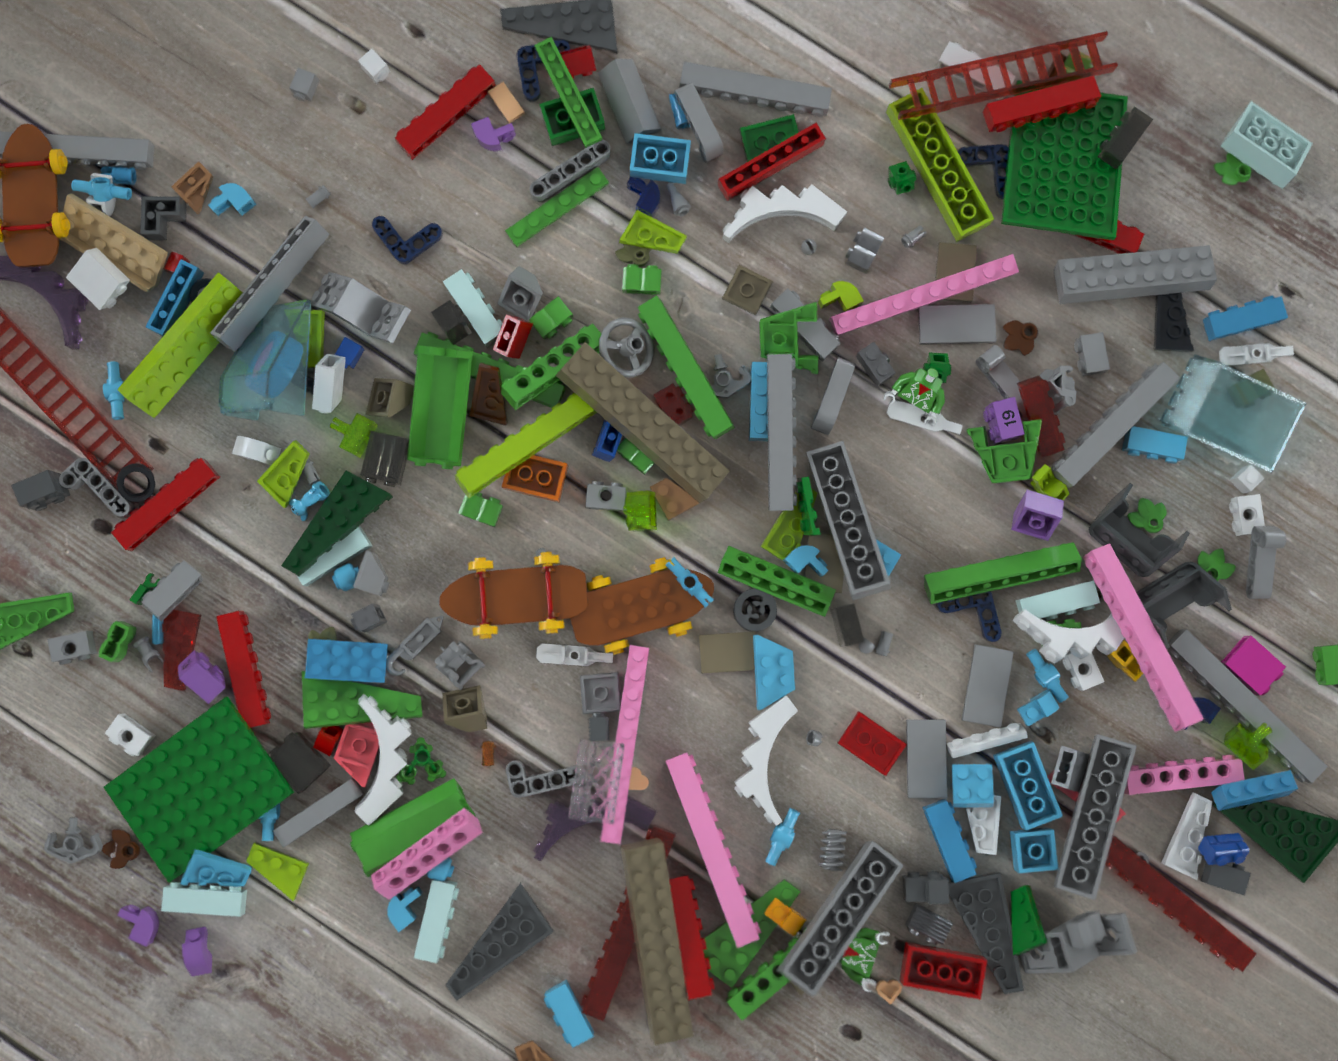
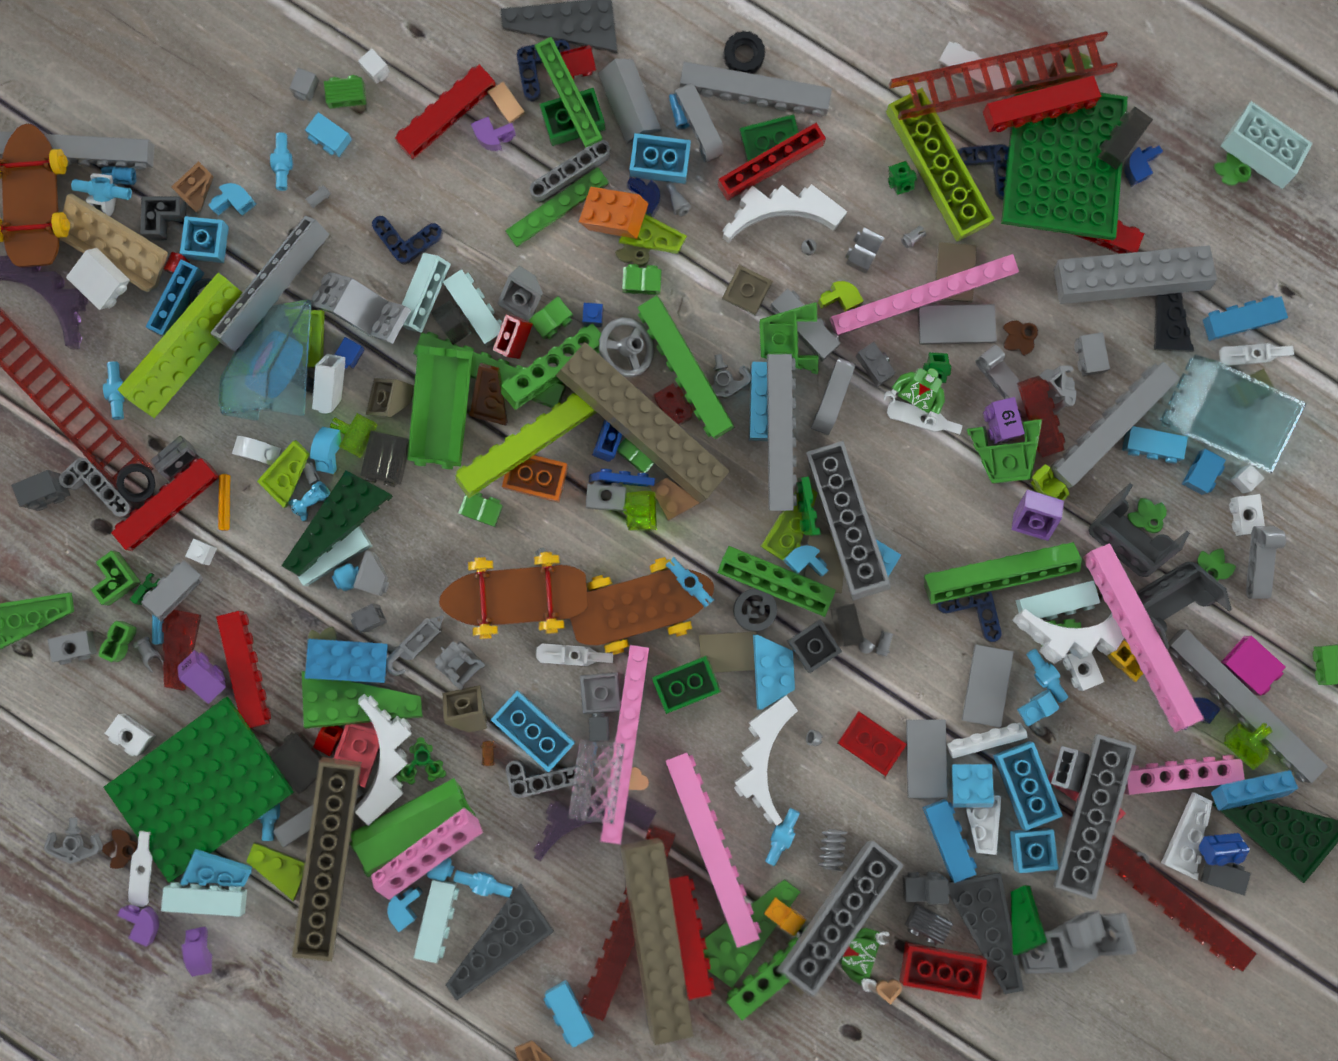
(118, 581): none -> bright green brick
(139, 881): none -> white piece
(174, 458): none -> flat silver brick
(201, 552): none -> white brick
(204, 239): none -> medium azure brick
(224, 502): none -> light orange axle
(281, 161): none -> medium azure pin
(324, 448): none -> medium azure brick
(326, 859): none -> dark tan brick
(328, 134): none -> medium azure brick
(345, 92): none -> bright green brick
(424, 290): none -> light aqua brick
(482, 883): none -> medium azure pin
(533, 730): none -> medium azure brick
(592, 314): none -> blue brick
(613, 212): none -> orange brick
(641, 479): none -> blue wing
(686, 684): none -> green brick
(751, 40): none -> black tyre
(814, 646): none -> dark grey brick
(1136, 165): none -> blue brick
(1204, 472): none -> dark azure brick

